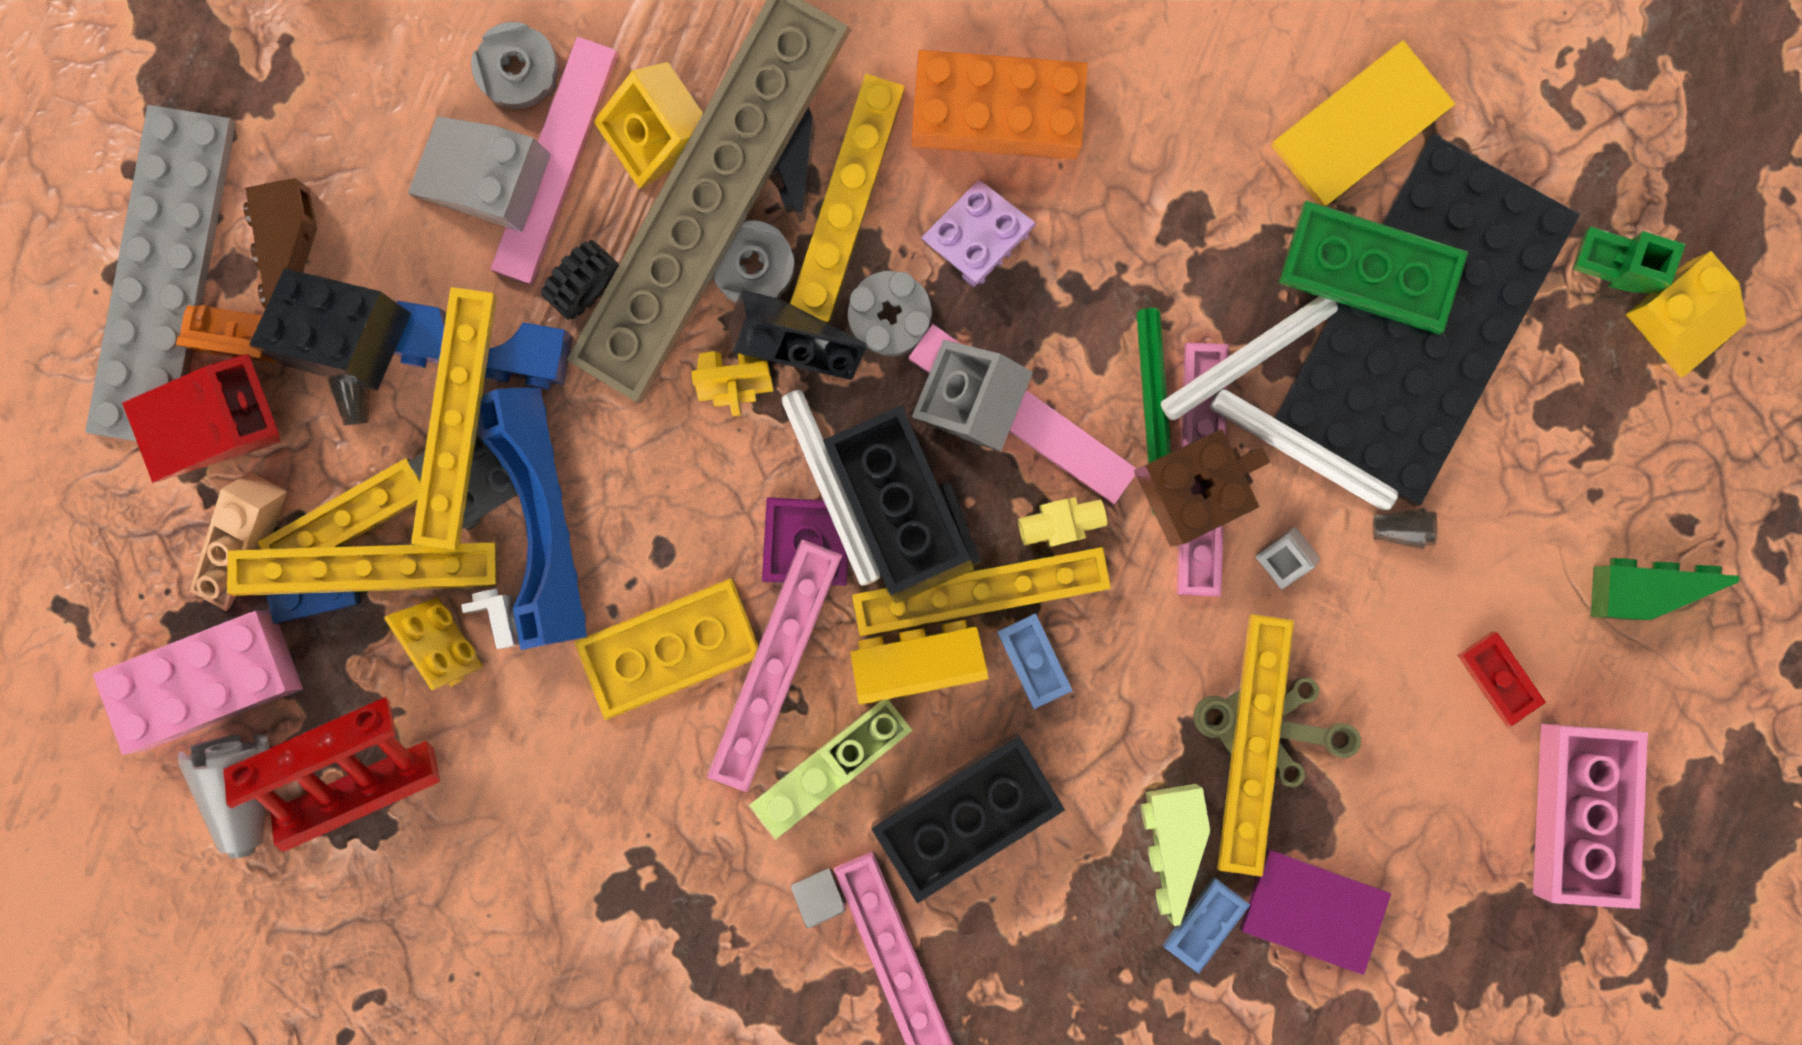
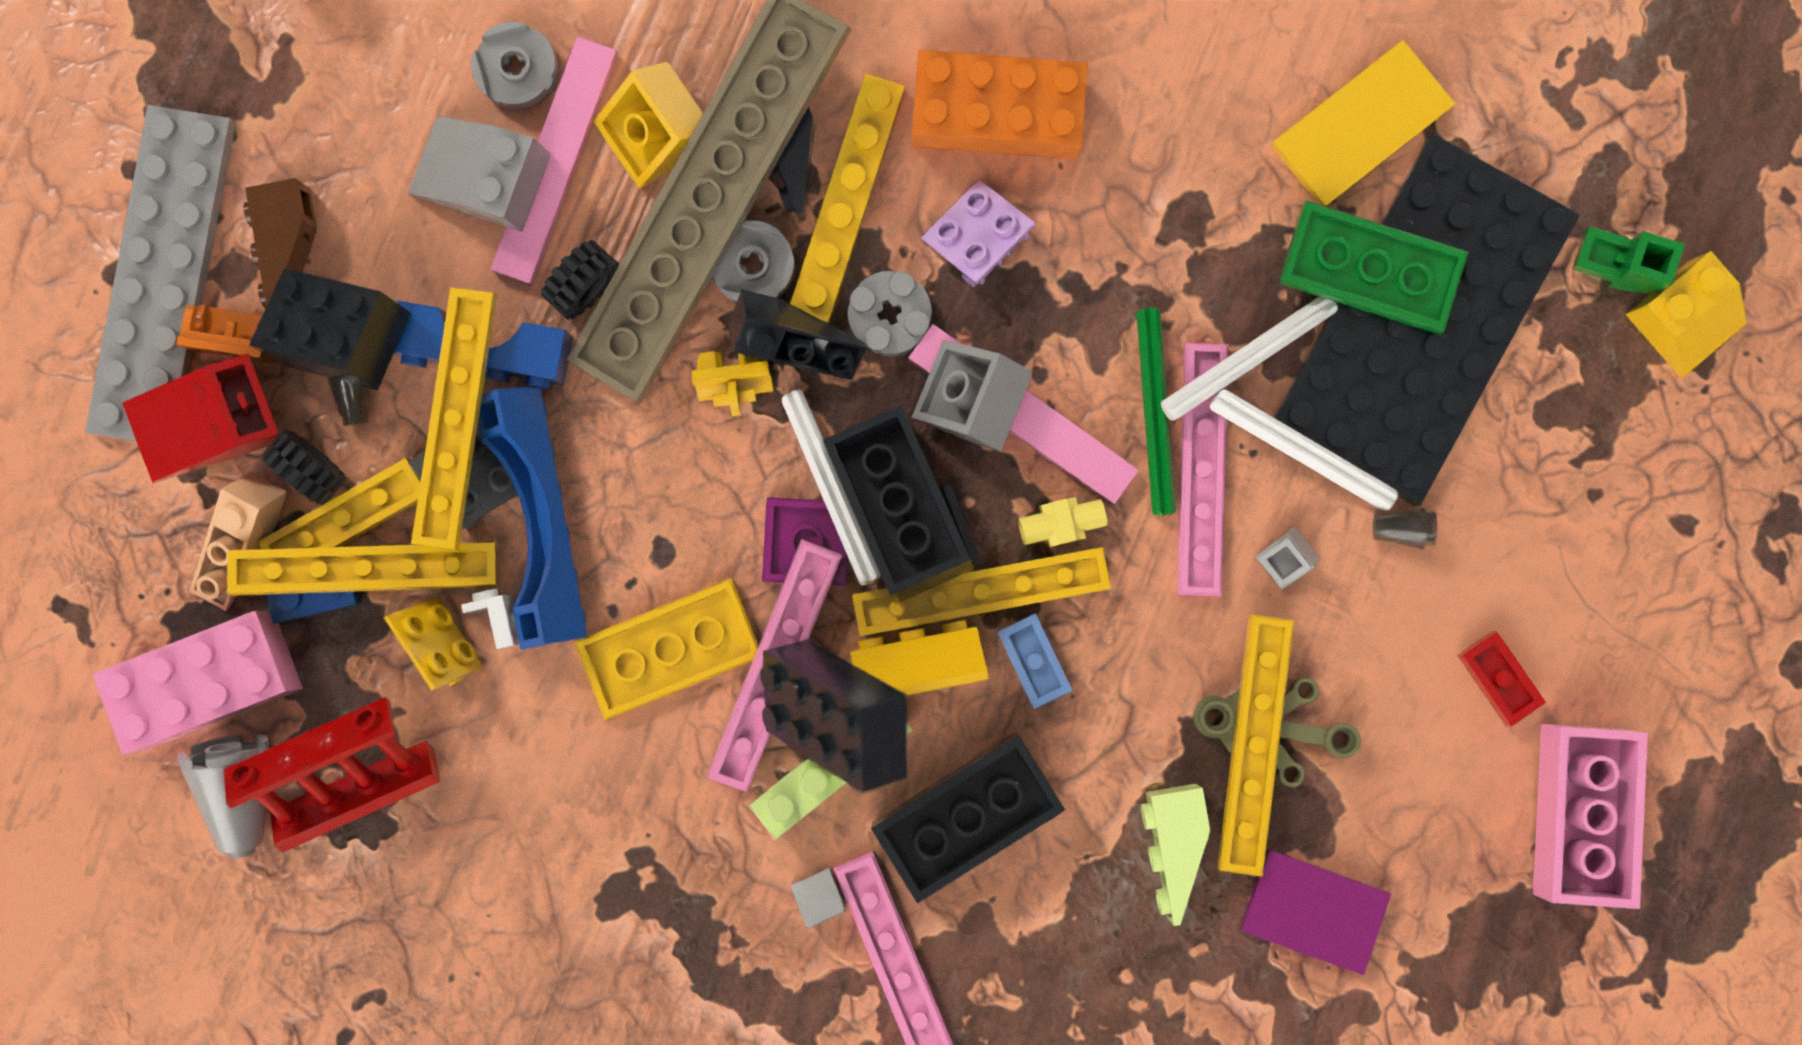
(303, 467): none -> black tyre
(835, 714): none -> black brick
(1206, 925): medium blue plate -> none
(1223, 483): reddish brown hinge -> none
(1648, 593): green slope -> none

